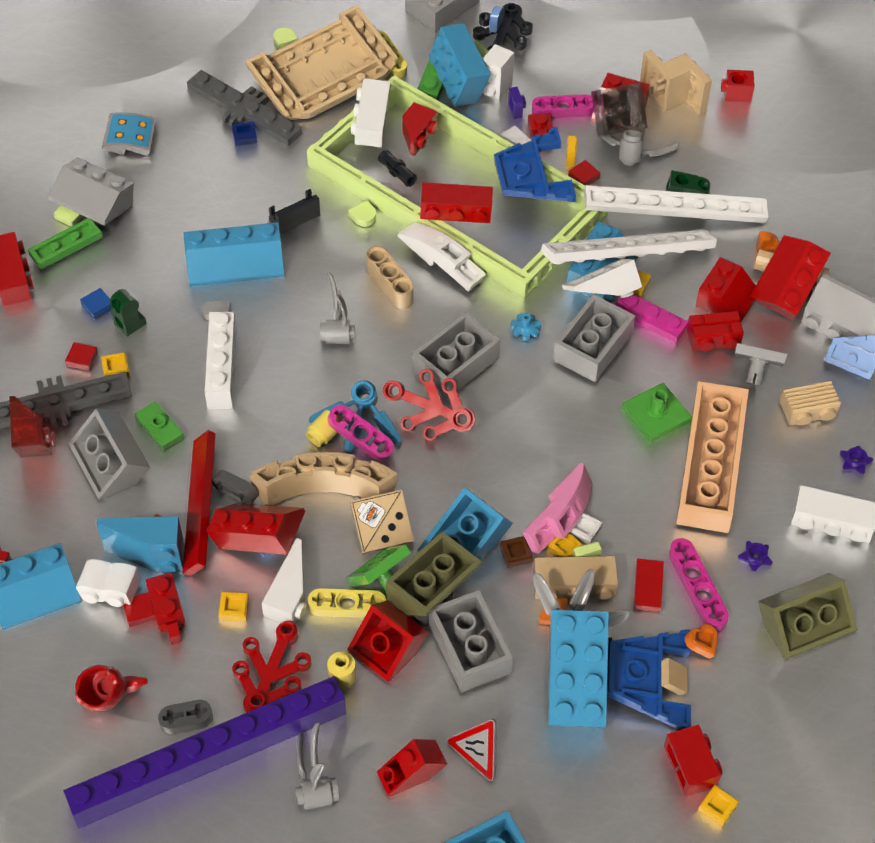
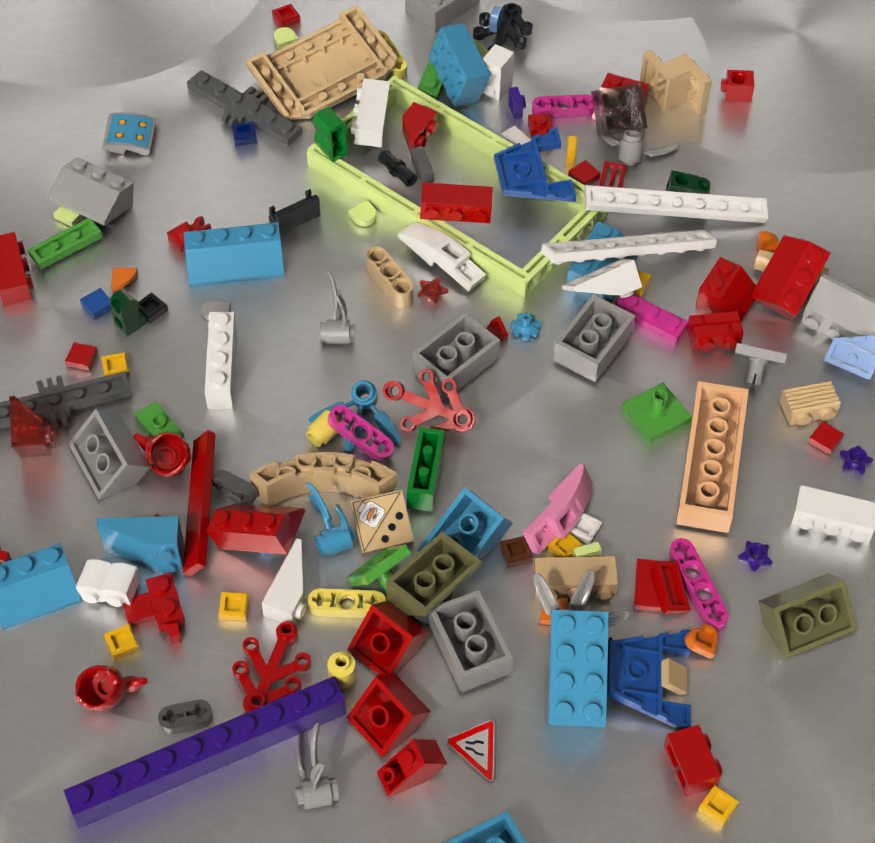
(121, 642): none -> yellow tile
(122, 277): none -> orange tile
(152, 307): none -> black tile
(165, 452): none -> red hair
(176, 235): none -> red plate
(286, 15): none -> red tile
(330, 134): none -> green brick
(334, 538): none -> dark azure plant
(388, 713): none -> red slope
(422, 164): none -> dark grey beam
(425, 469): none -> green brick
(432, 296): none -> clear red plate
(498, 329): none -> red tile
(614, 166): none -> red tile
(670, 587): none -> red tile
(826, 438): none -> red tile

